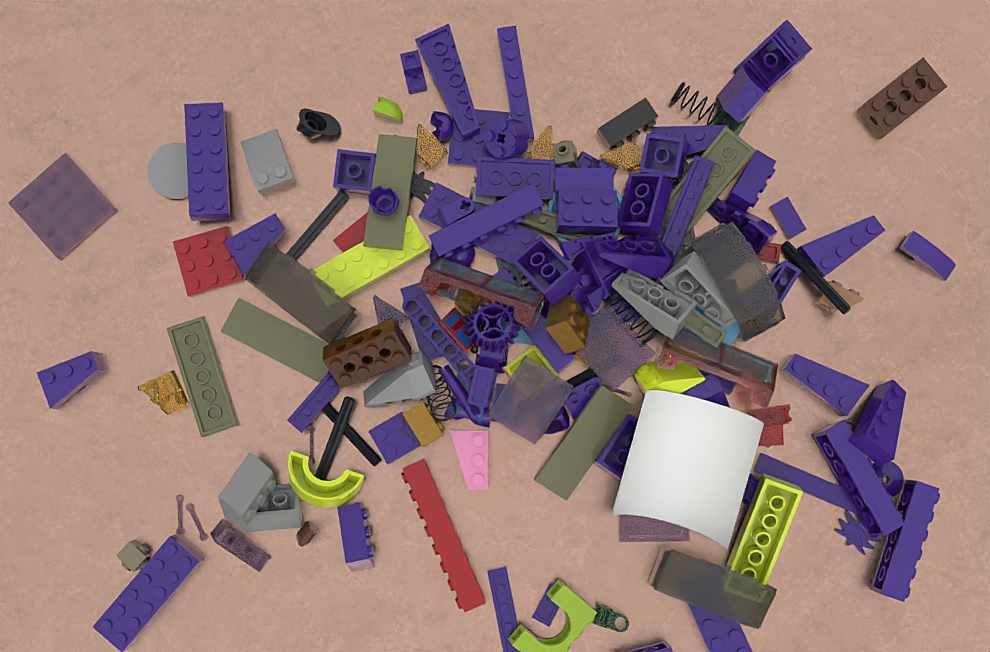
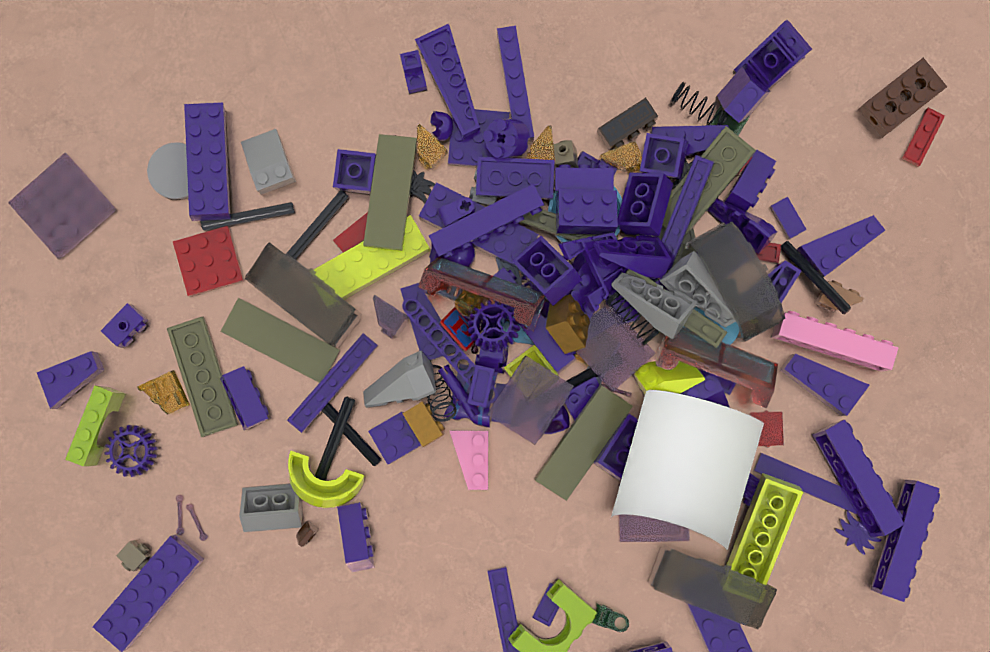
(84, 446): none -> lime arch
(125, 326): none -> dark purple brick
(125, 445): none -> dark purple gear
(239, 545): clear purple slope -> none
(244, 397): none -> dark purple brick
(246, 491): light grey slope -> none
(249, 243): dark purple wedge -> none
(250, 215): none -> black axle
(311, 428): clear purple hinge -> none
(317, 123): black piece -> none
(367, 353): reddish brown brick -> none
(383, 201): dark purple hair -> none
(388, 109): lime brick -> none
(444, 536): red brick -> none
(772, 415): clear red hinge -> none
(836, 342): none -> bright pink brick
(880, 423): dark purple wedge -> none
(895, 476): dark purple dish -> none
(923, 136): none -> red tile
(928, 255): dark purple slope -> none

